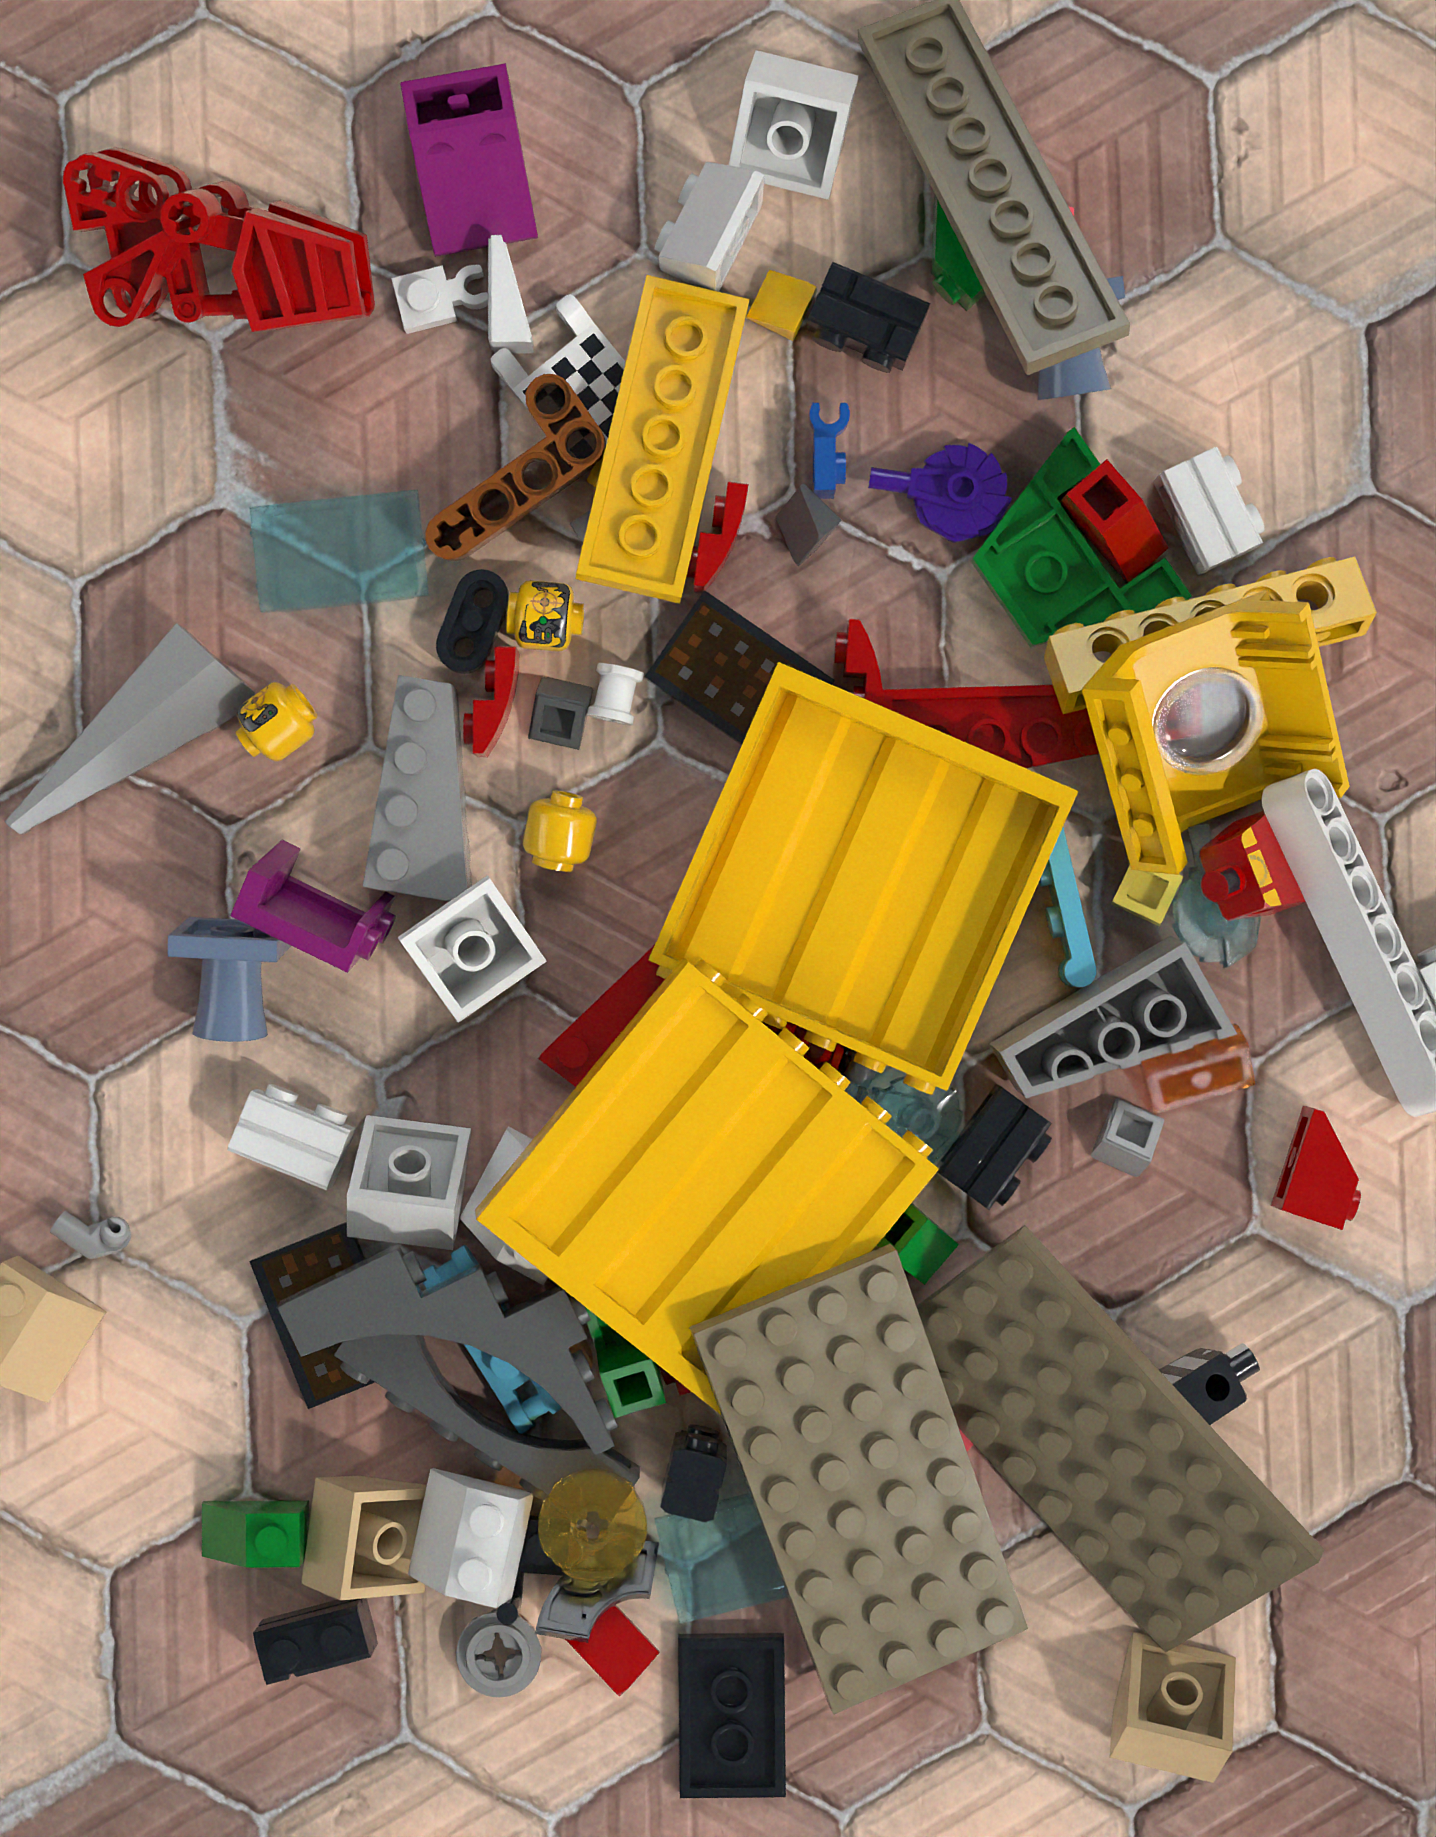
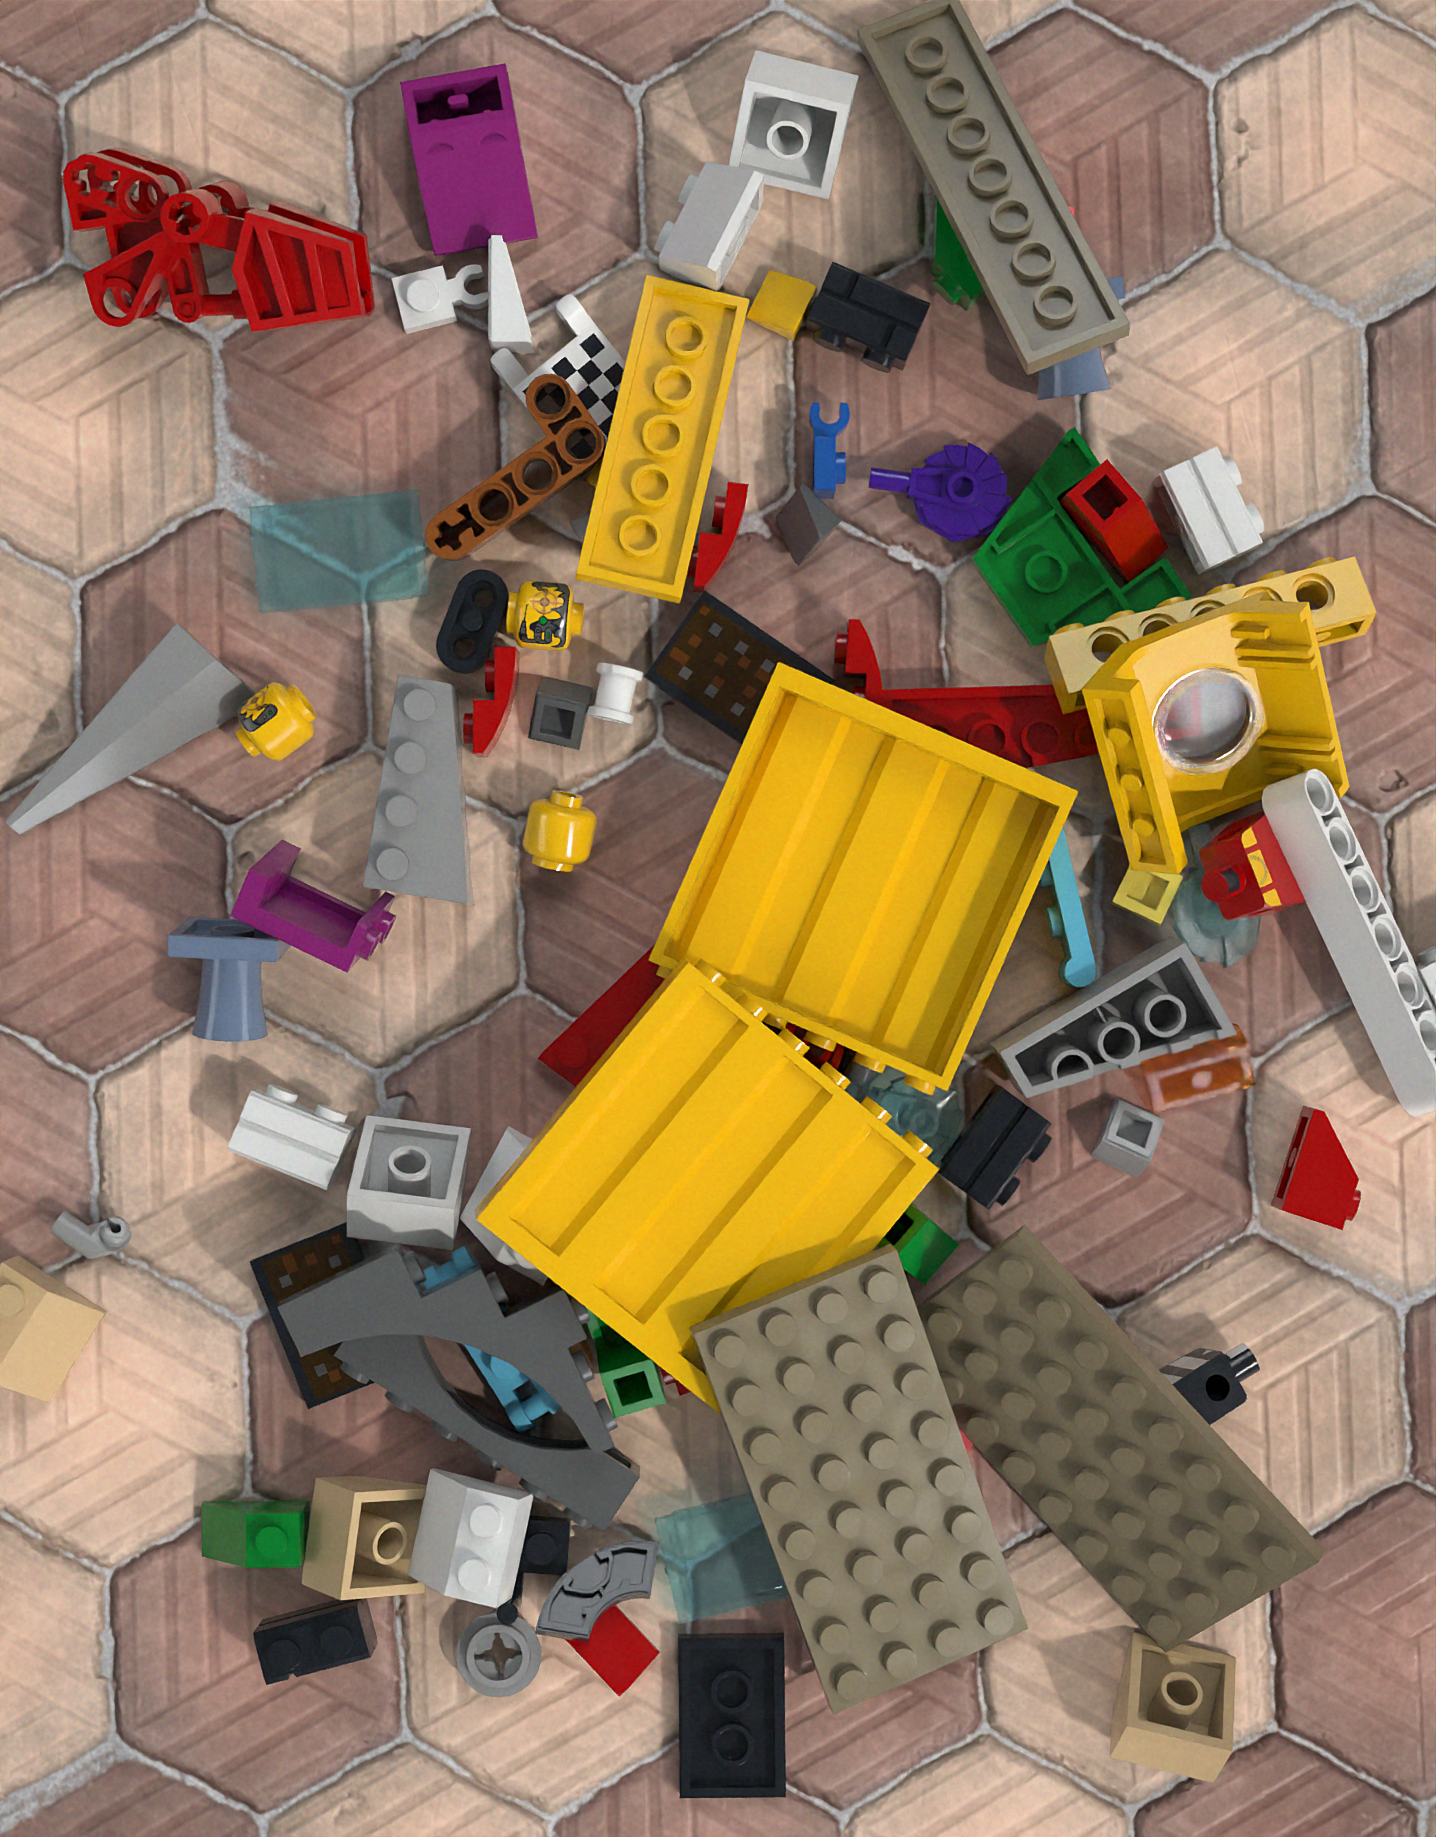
(472, 949): white slope -> none
(571, 1501): clear yellow plate -> none
(694, 1474): black brick -> none

